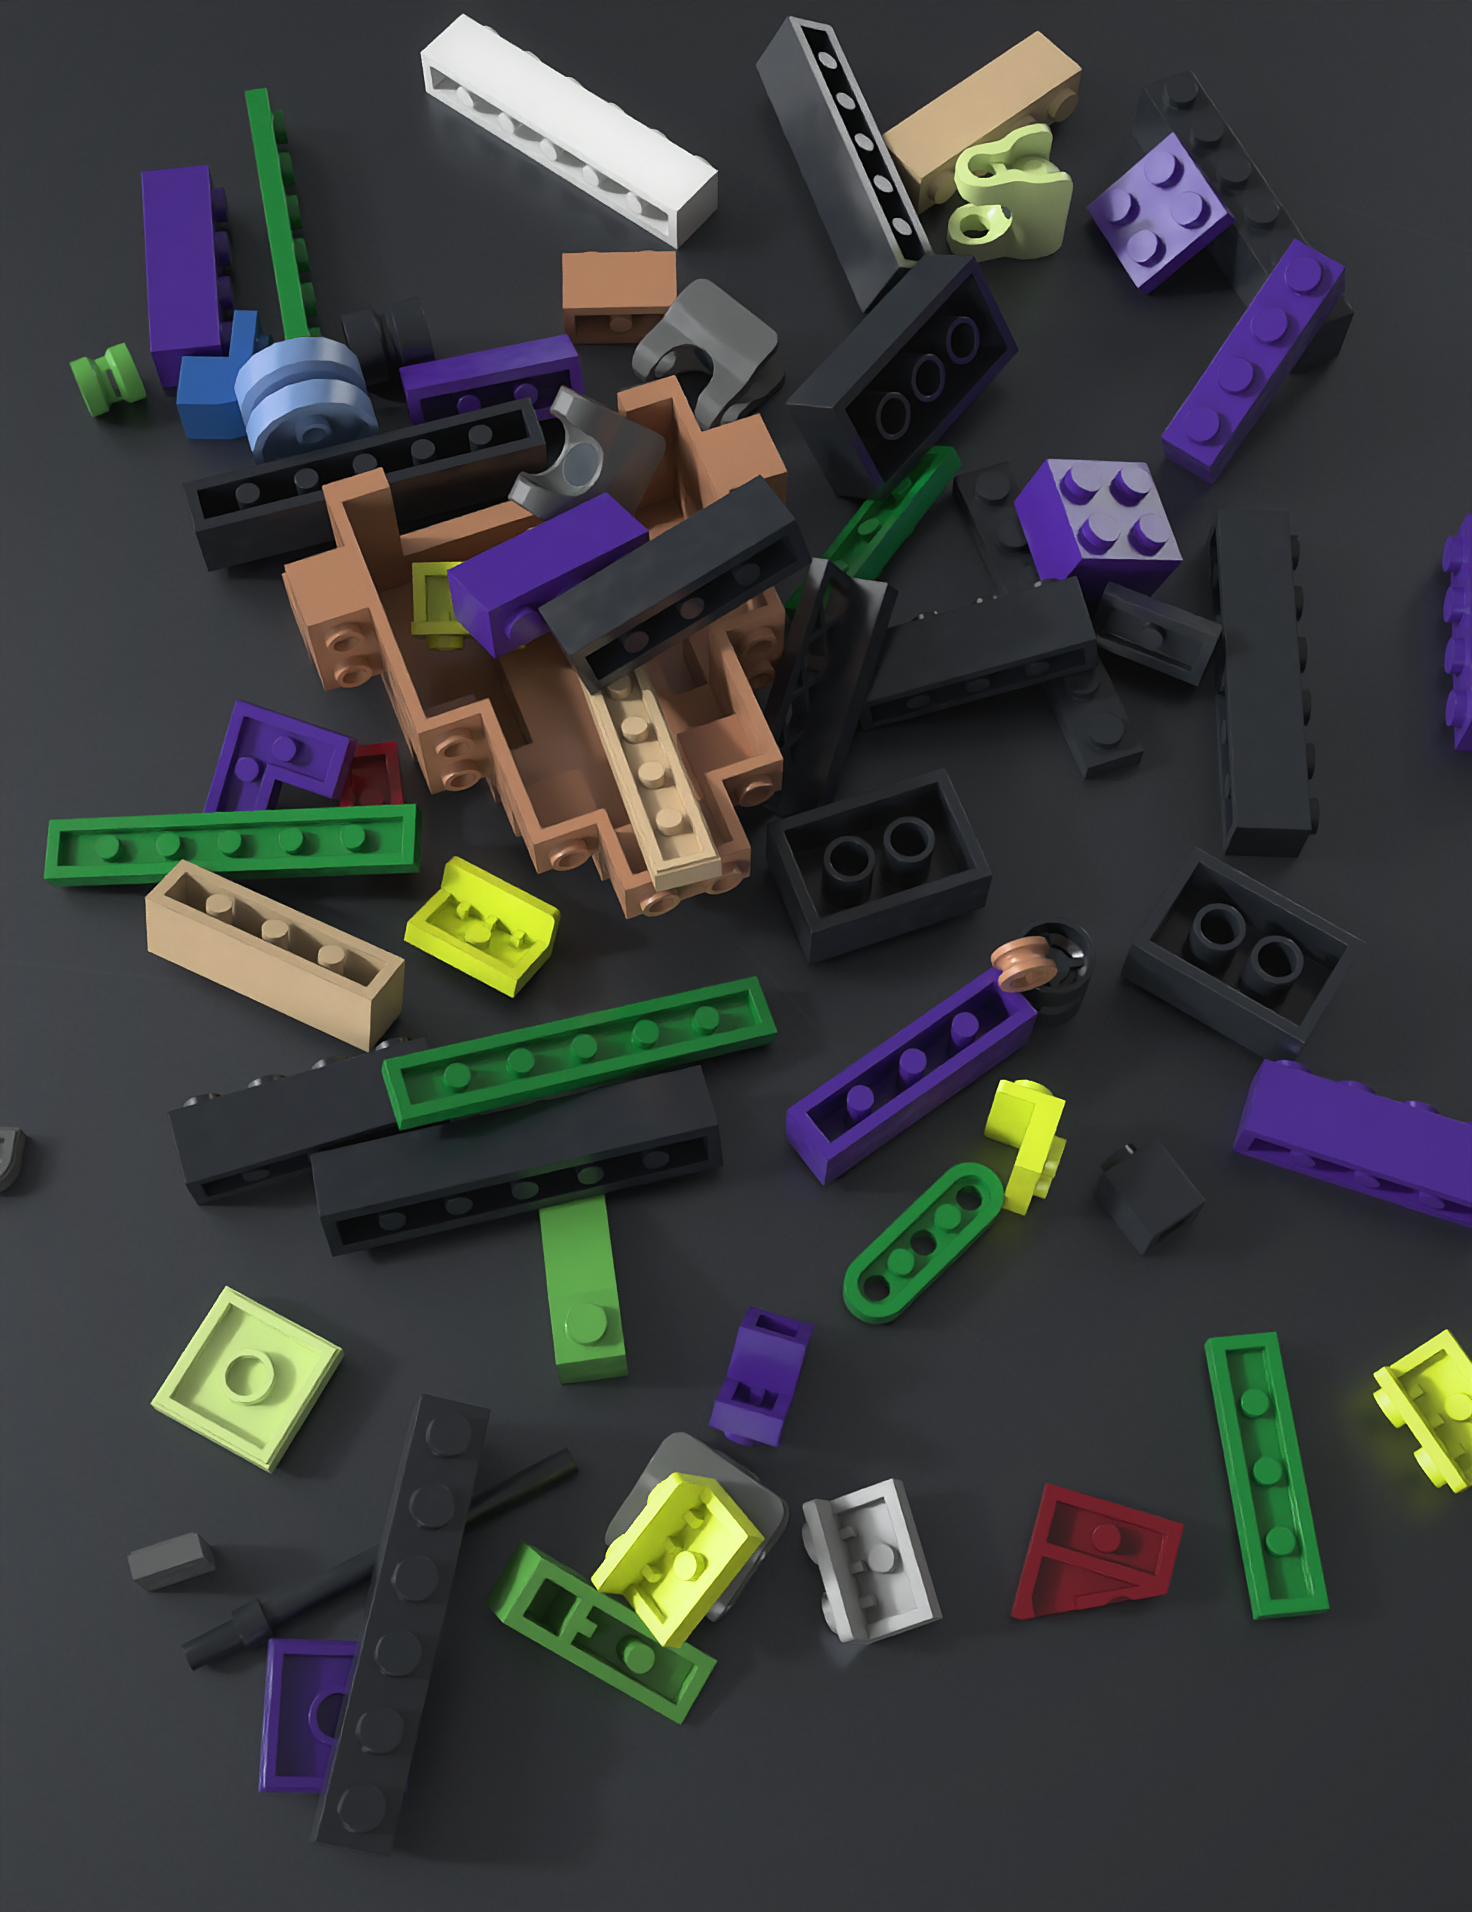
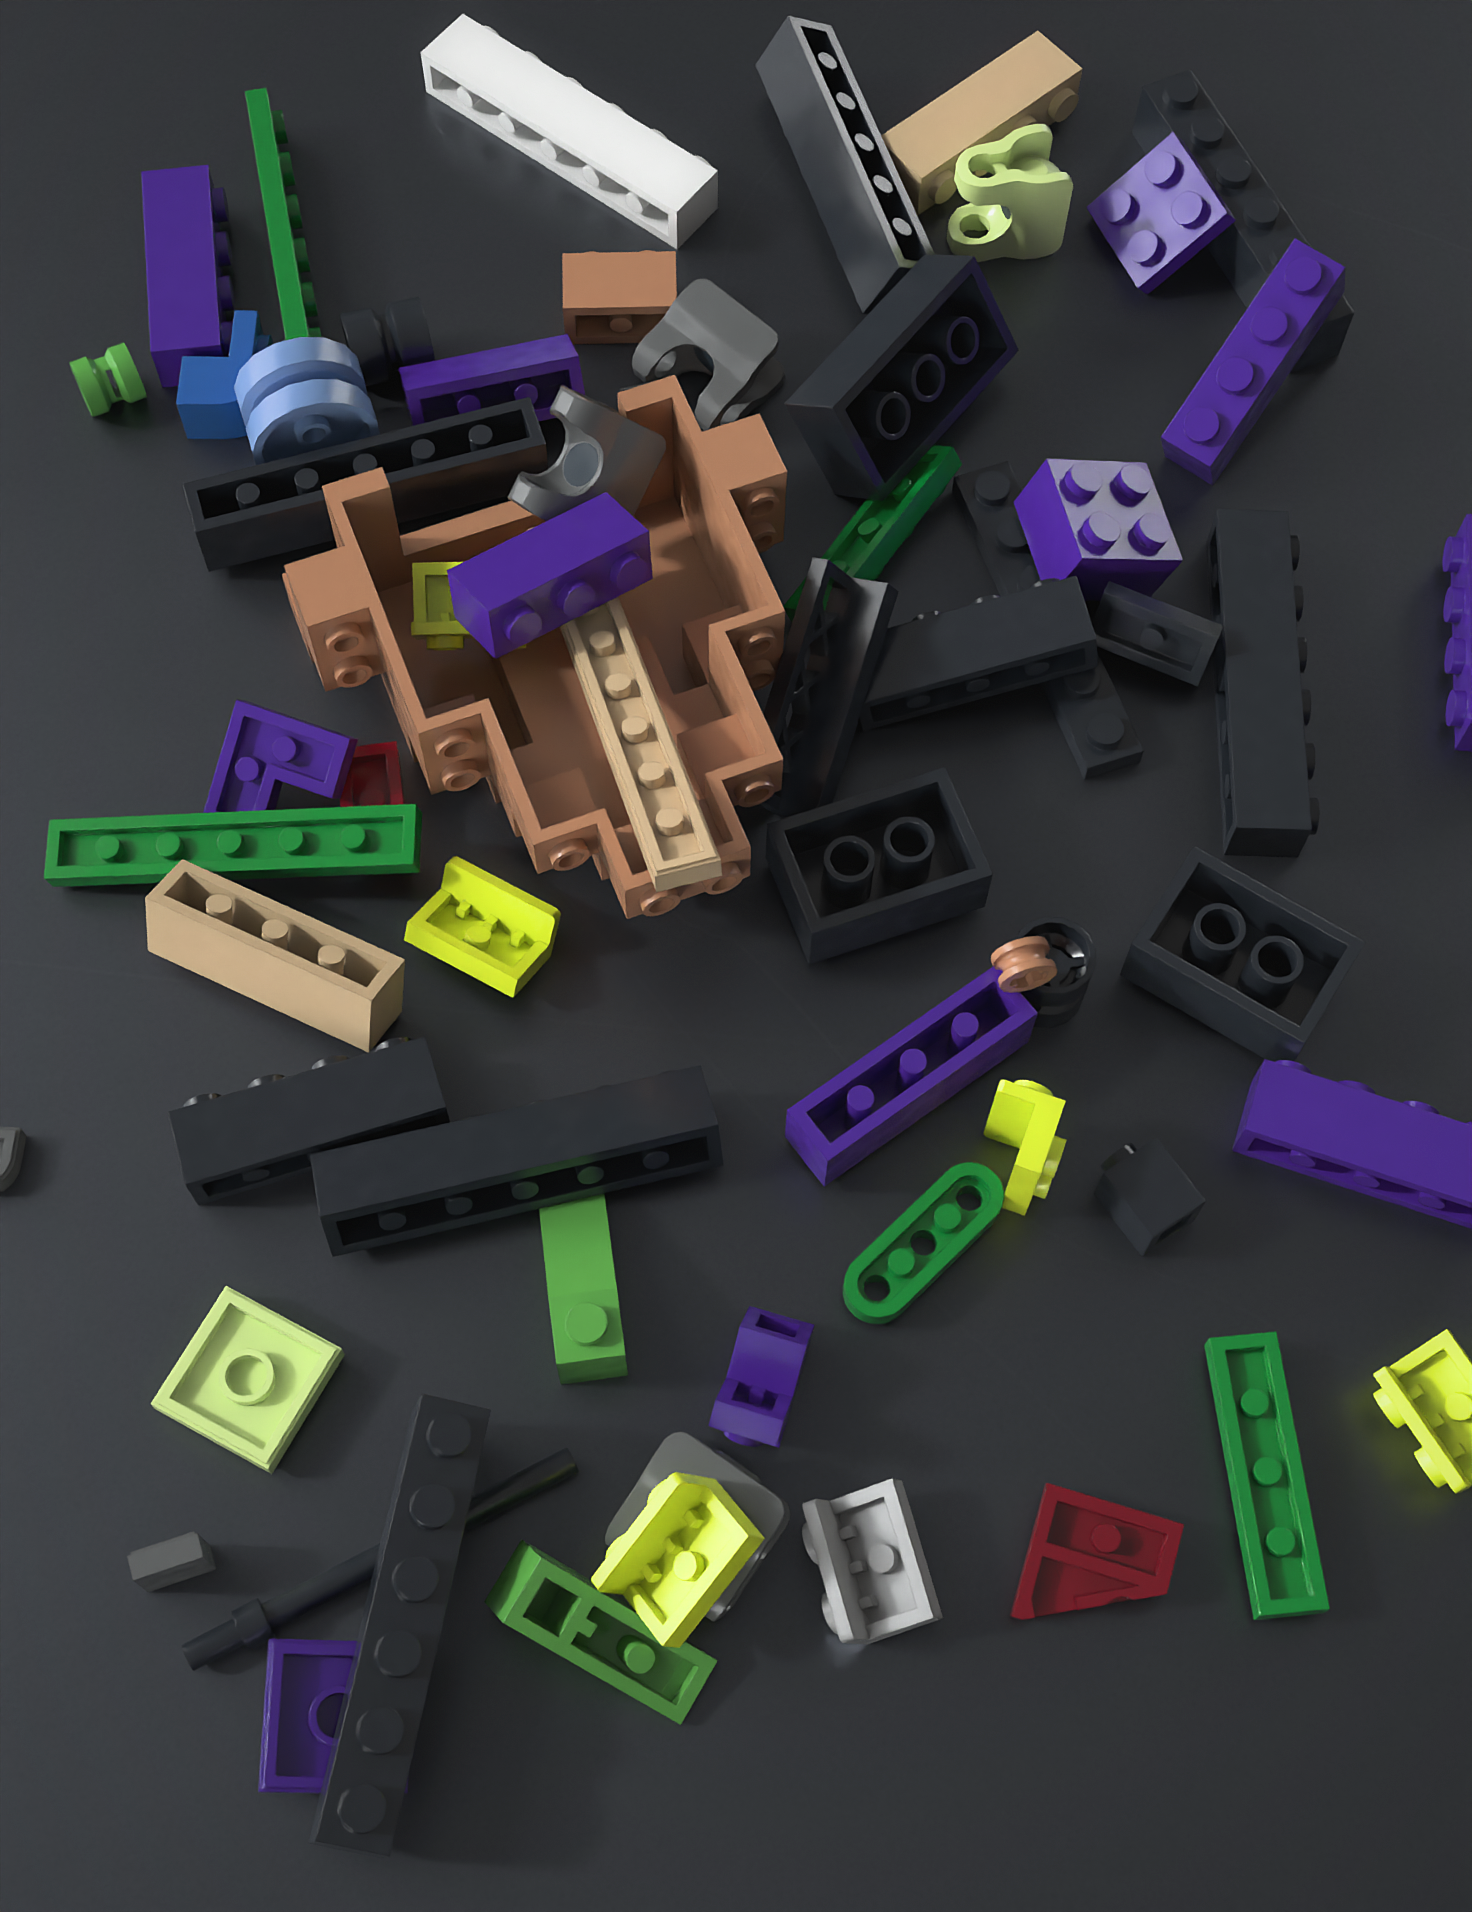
(577, 1052): green plate -> none
(676, 584): black brick -> none

